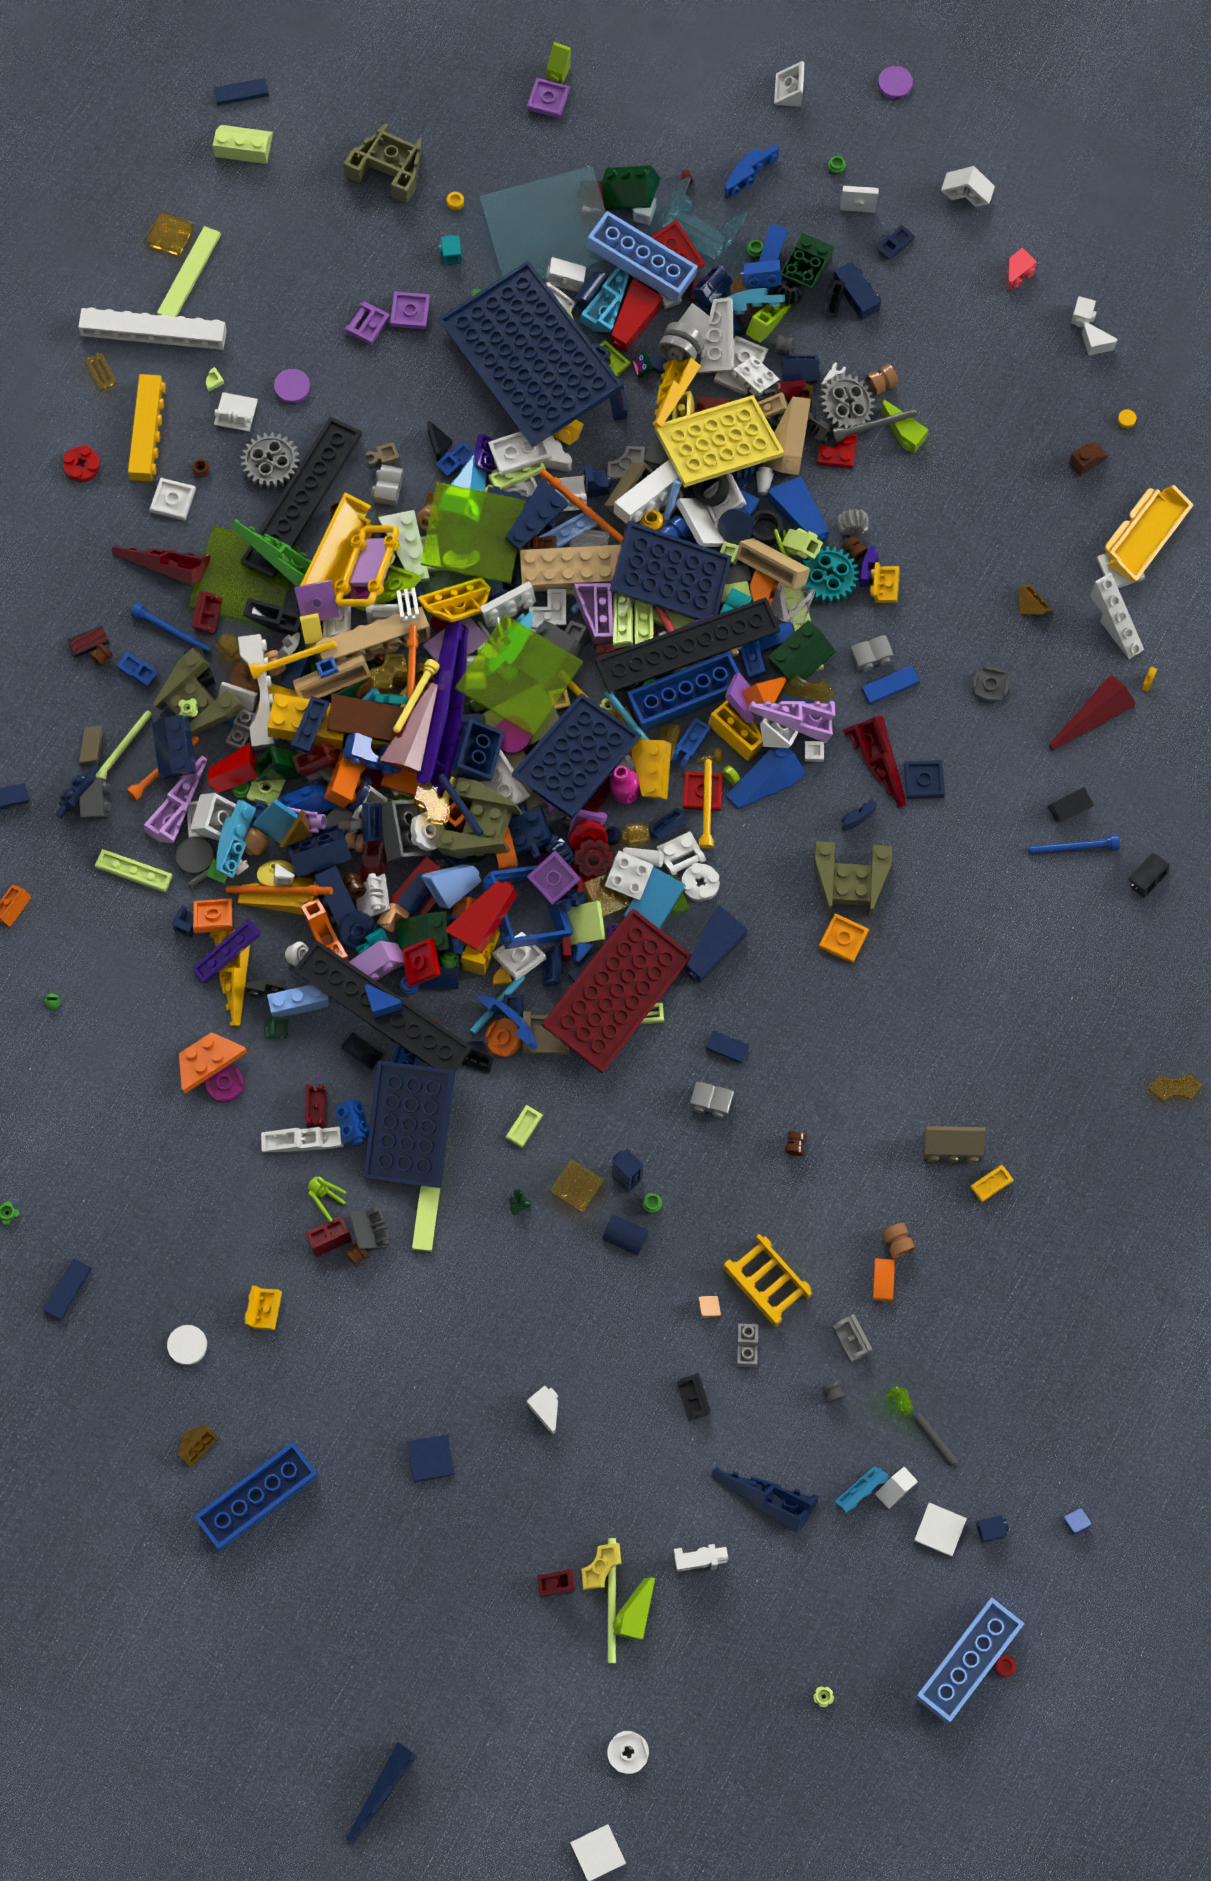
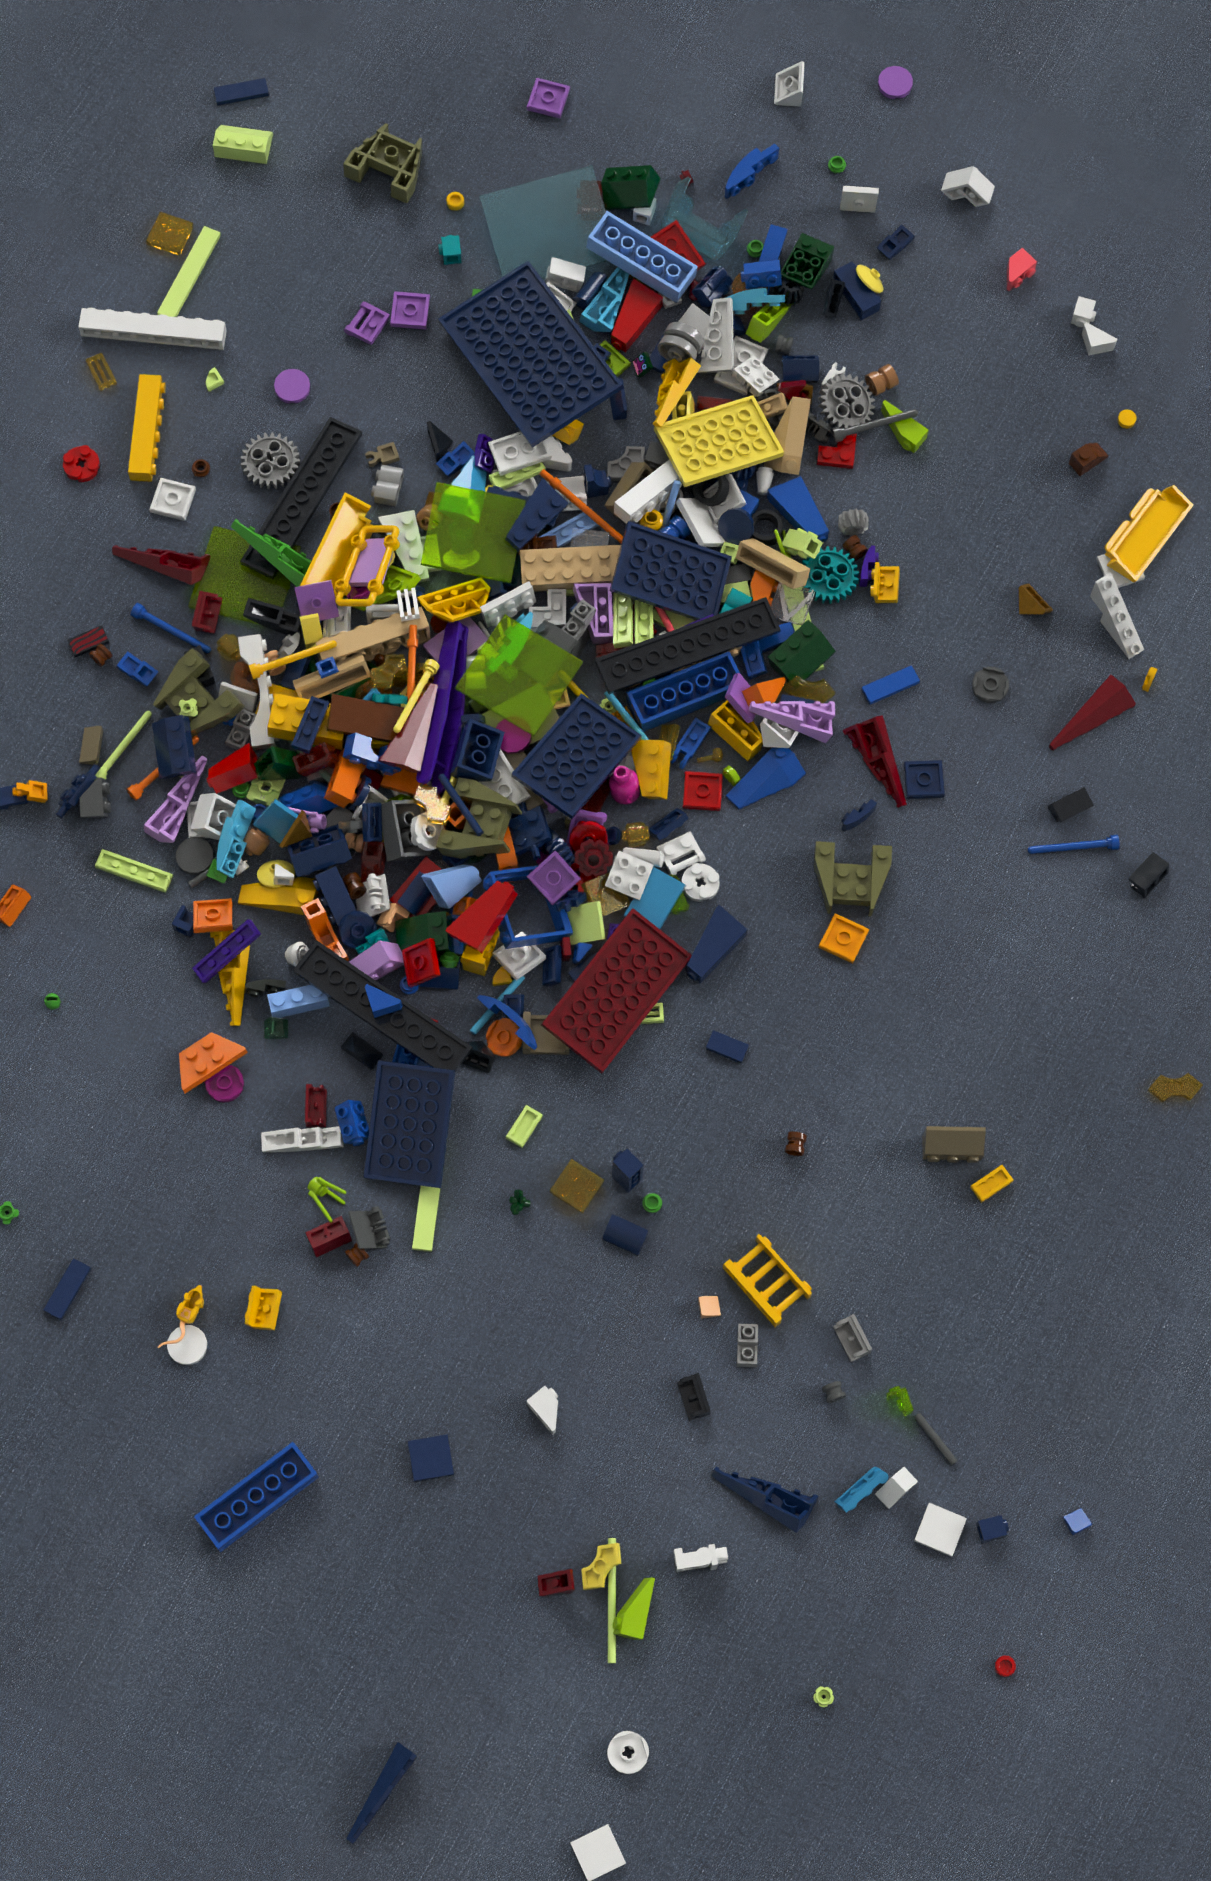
(34, 790): none -> light orange plate
(188, 1311): none -> yellow animal
(196, 1444): pearl gold slope -> none
(235, 412): white hinge -> none
(312, 890): orange bar -> none
(558, 63): lime slope -> none
(580, 619): none -> light grey slope
(706, 840): yellow piece -> none
(711, 1099): light grey brick -> none
(814, 751): white plate -> none
(870, 278): none -> light yellow dish
(872, 653): light grey brick -> none
(883, 1279): orange slope -> none
(898, 1240): medium nougat wheel -> none
(969, 1660): light blue brick -> none

